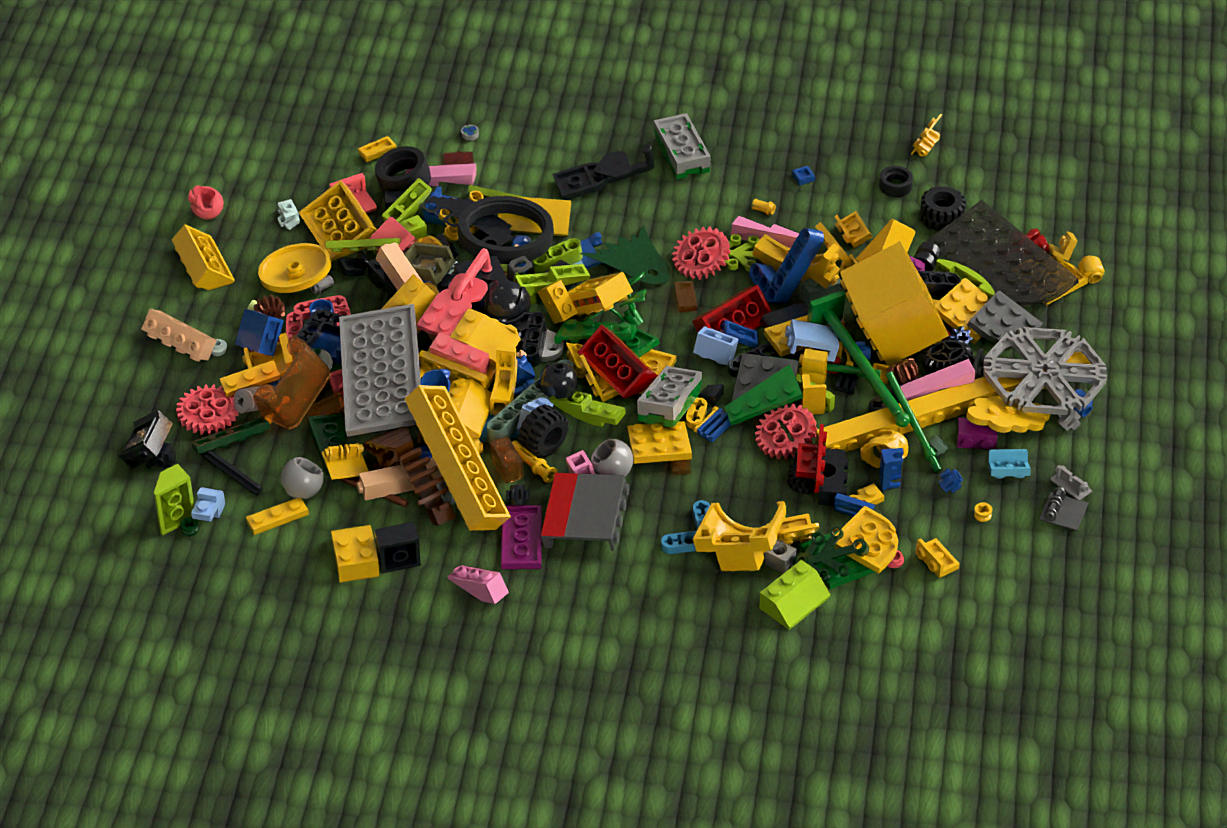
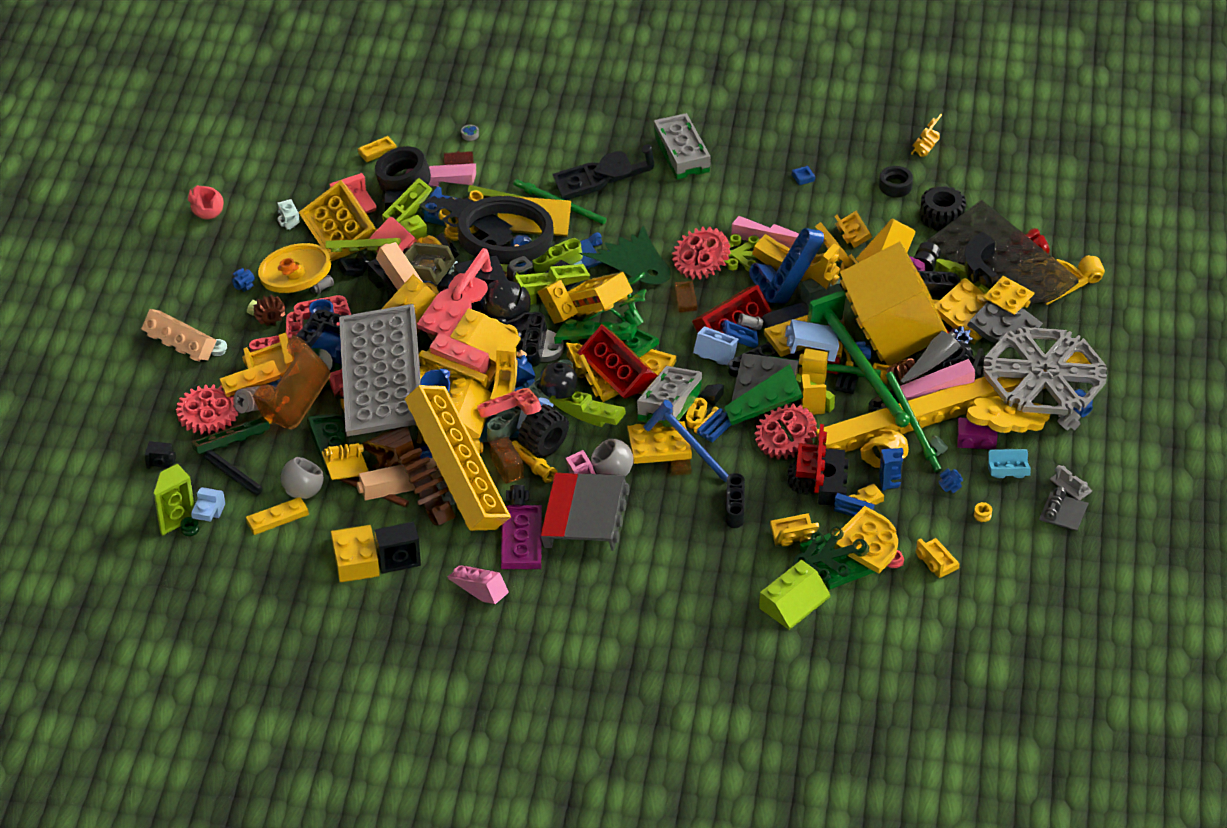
(146, 439): black window -> none
(202, 259): yellow slope -> none
(243, 279): none -> blue gear
(259, 332): blue panel -> none
(287, 266): none -> orange plate
(329, 405): clear orange tile -> none
(523, 398): none -> coral beam
(531, 189): none -> green bar
(664, 412): none -> blue bar
(674, 538): dark azure beam -> none
(735, 500): none -> black beam
(737, 545): yellow piece -> none
(749, 321): none -> light grey pin
(762, 206): yellow pin -> none
(780, 557): light grey brick -> none
(937, 351): none -> dark grey piece
(976, 252): none -> black arch
(1009, 295): none -> yellow hinge
(1067, 244): yellow bracket -> none

